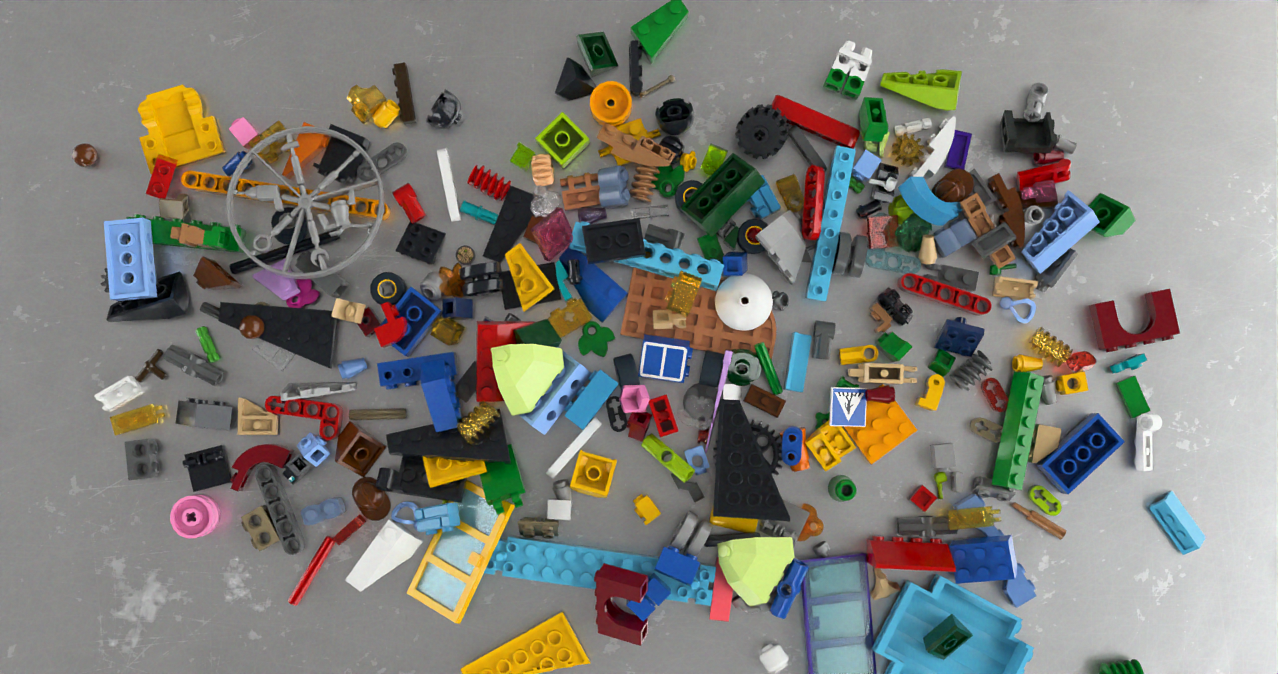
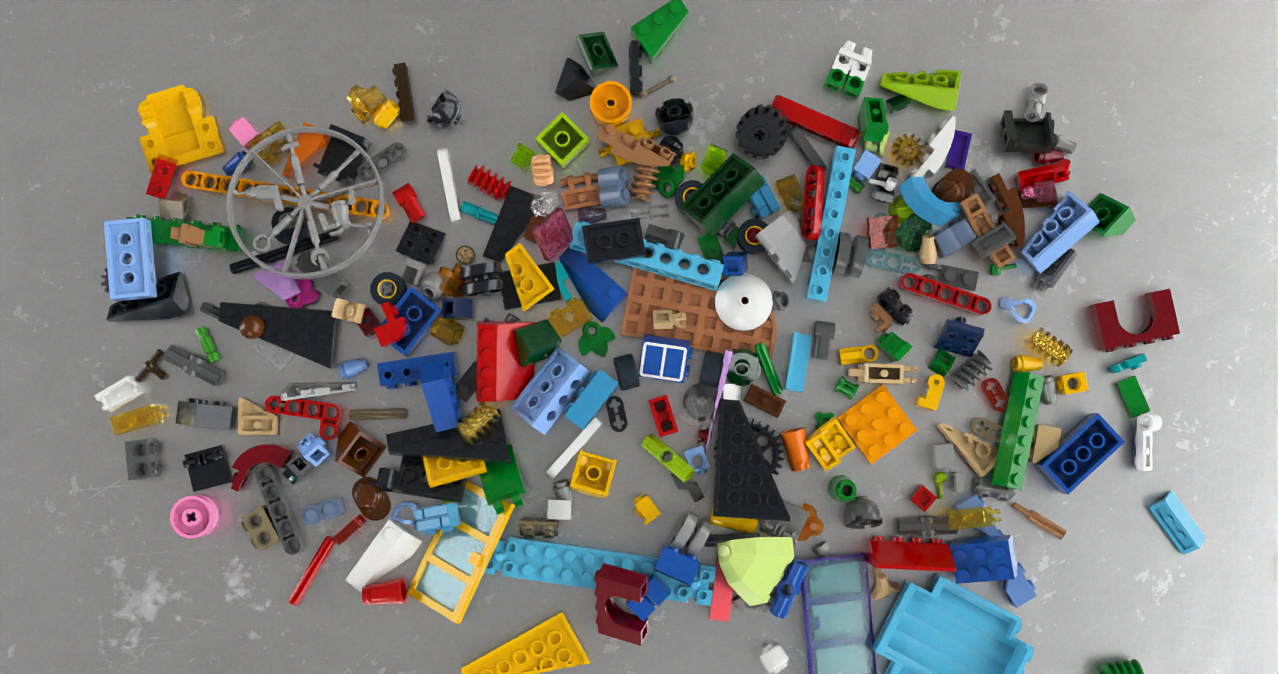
(84, 155): reddish brown piece -> none
(213, 276): reddish brown slope -> none
(385, 593): none -> red plant
(414, 272): none -> light grey panel
(525, 373): yellowish green brick -> none
(574, 272): black pin -> none
(634, 398): bright pink panel -> none
(638, 425): dark red brick -> none
(683, 294): clear yellow brick -> none
(792, 446): blue plate -> none
(848, 407): piece -> none
(862, 513): none -> dark grey cylinder
(868, 209): black pin -> none
(881, 394): dark red cone -> none
(898, 103): none -> dark green slope
(913, 126): white axle -> none
(946, 637): dark green slope -> none
(977, 454): none -> tan wing
(1014, 288): tan hinge -> none
(1033, 215): light grey cone -> none
(1041, 503): lime beam -> none
(1081, 361): clear red beam -> none

